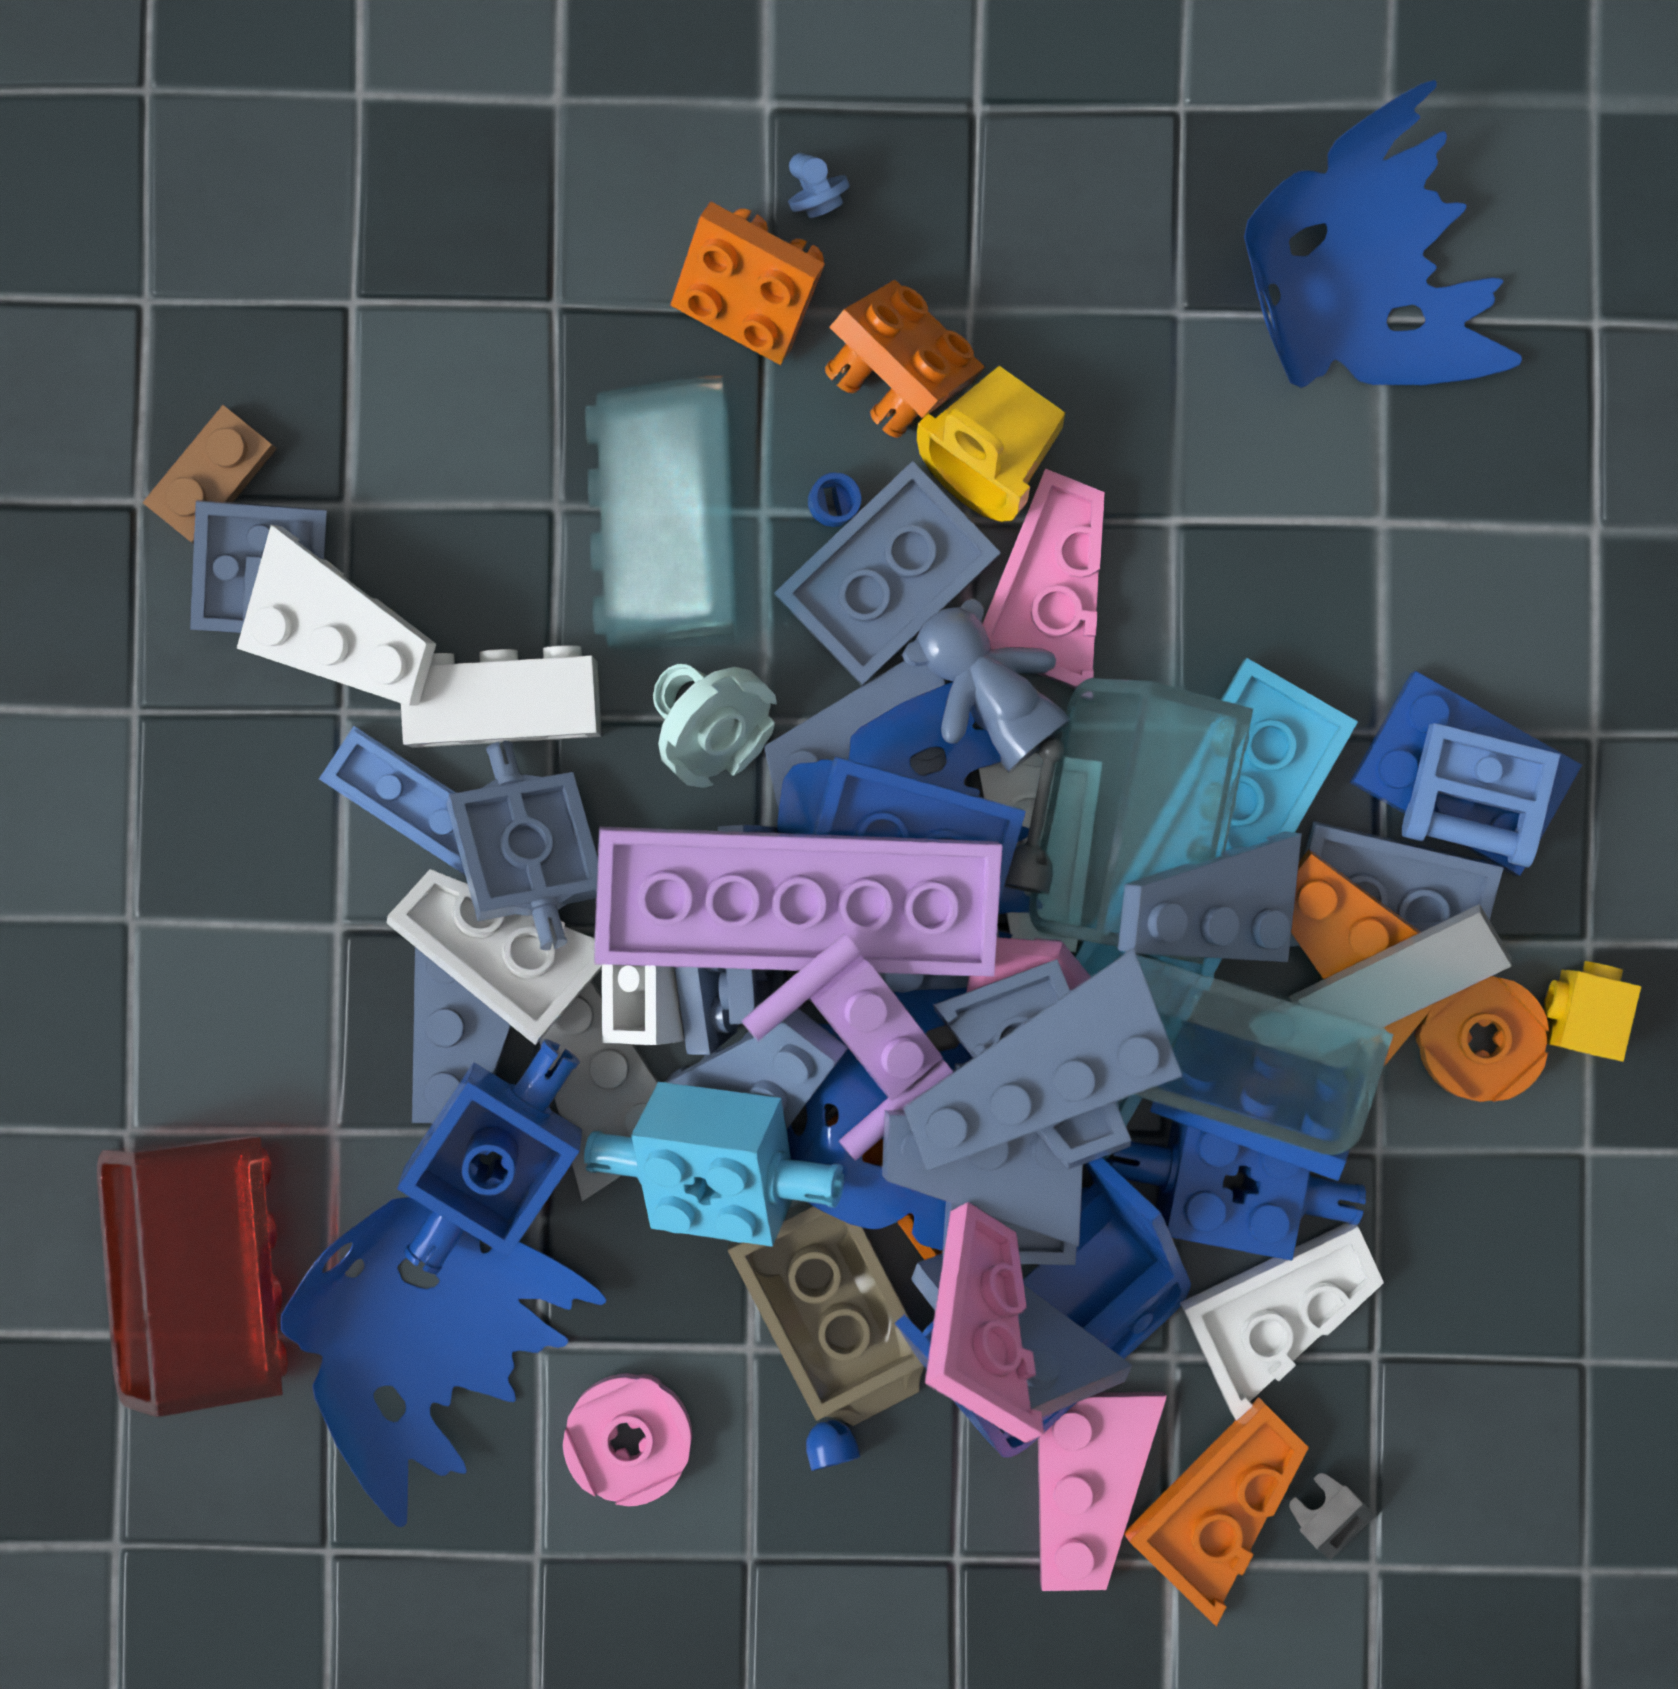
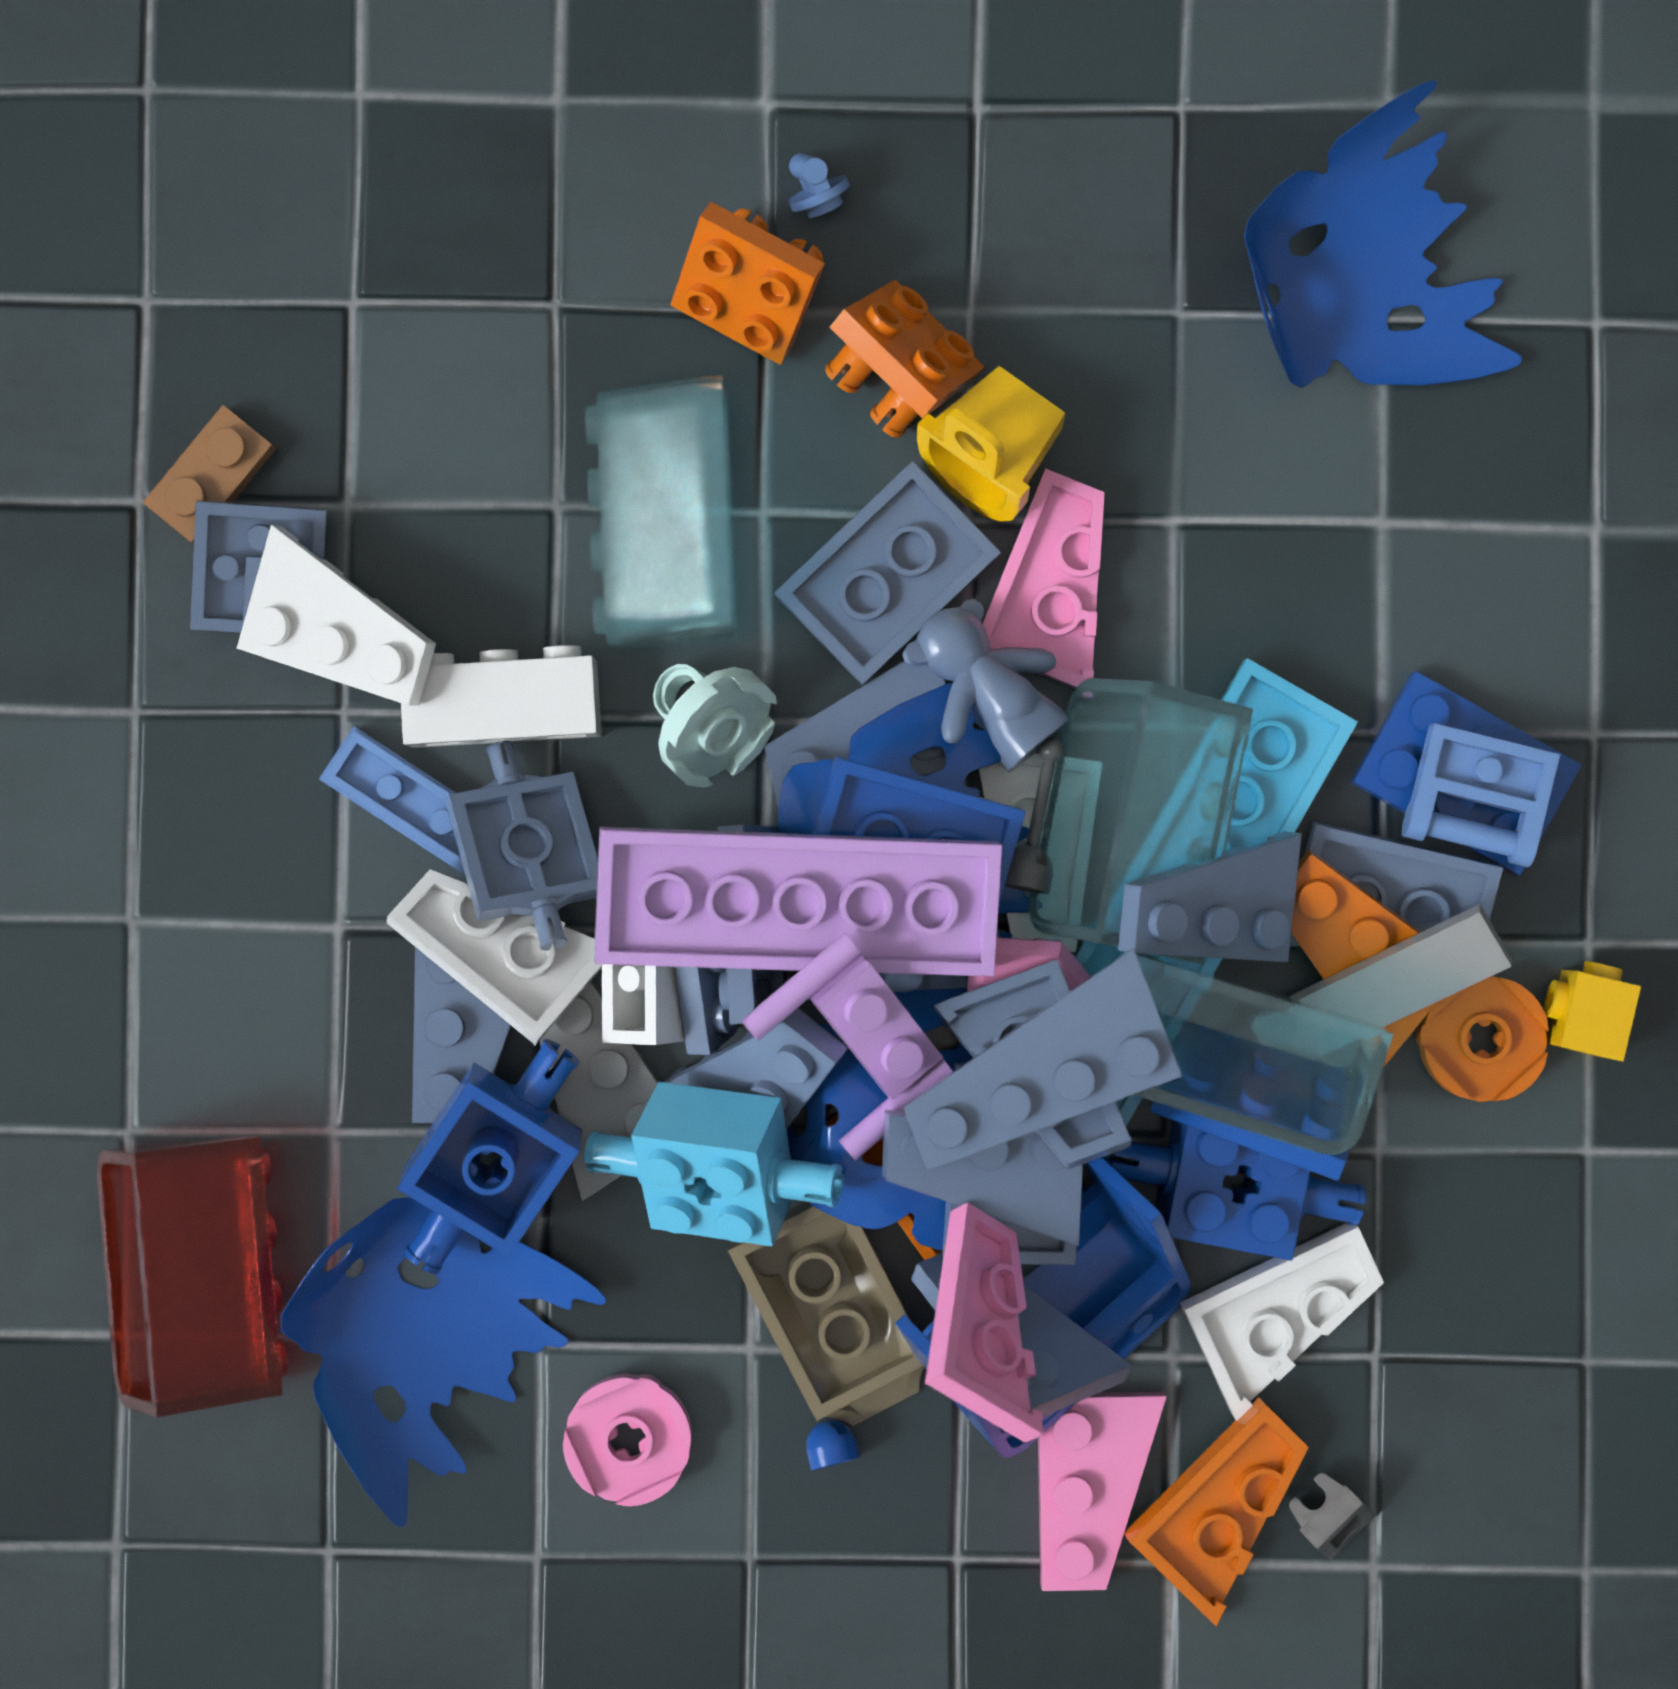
(845, 497): blue hinge -> none

